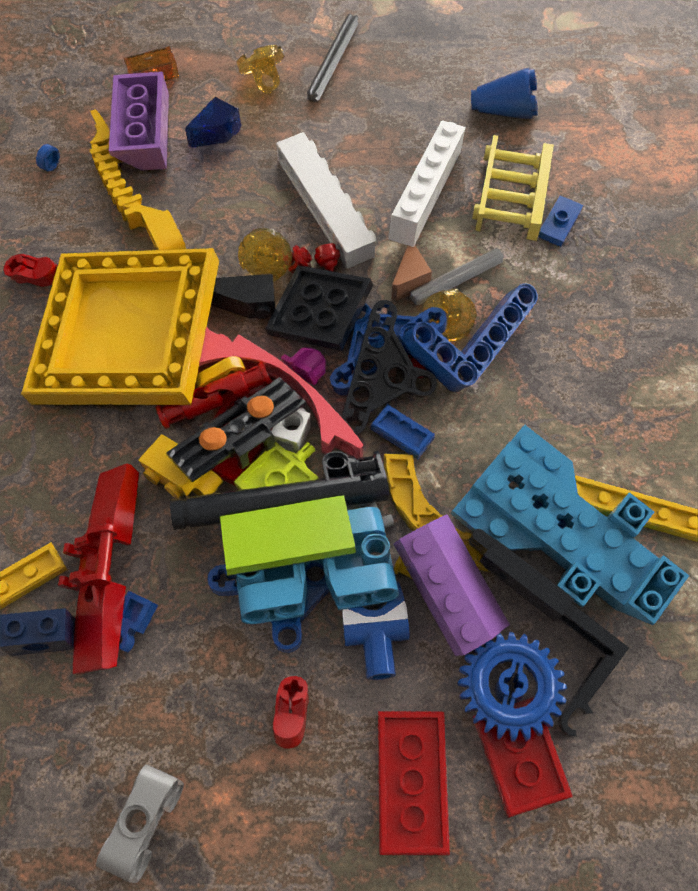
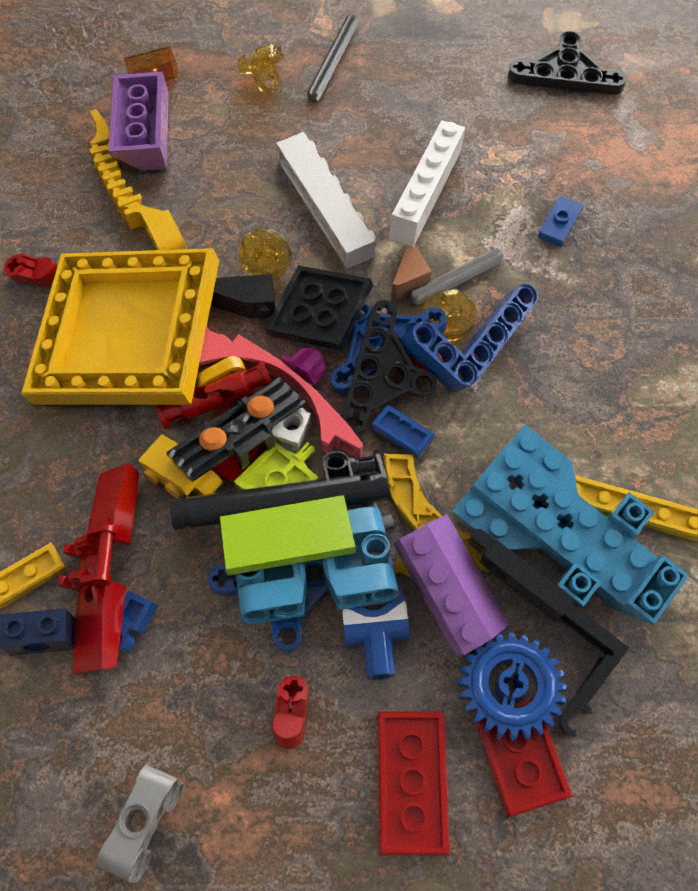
(47, 157): blue tile -> none
(214, 124): clear blue slope -> none
(301, 257): red plate -> none
(327, 256): red plate -> none
(508, 95): blue cone -> none
(533, 200): light yellow fence -> none
(581, 68): none -> black beam

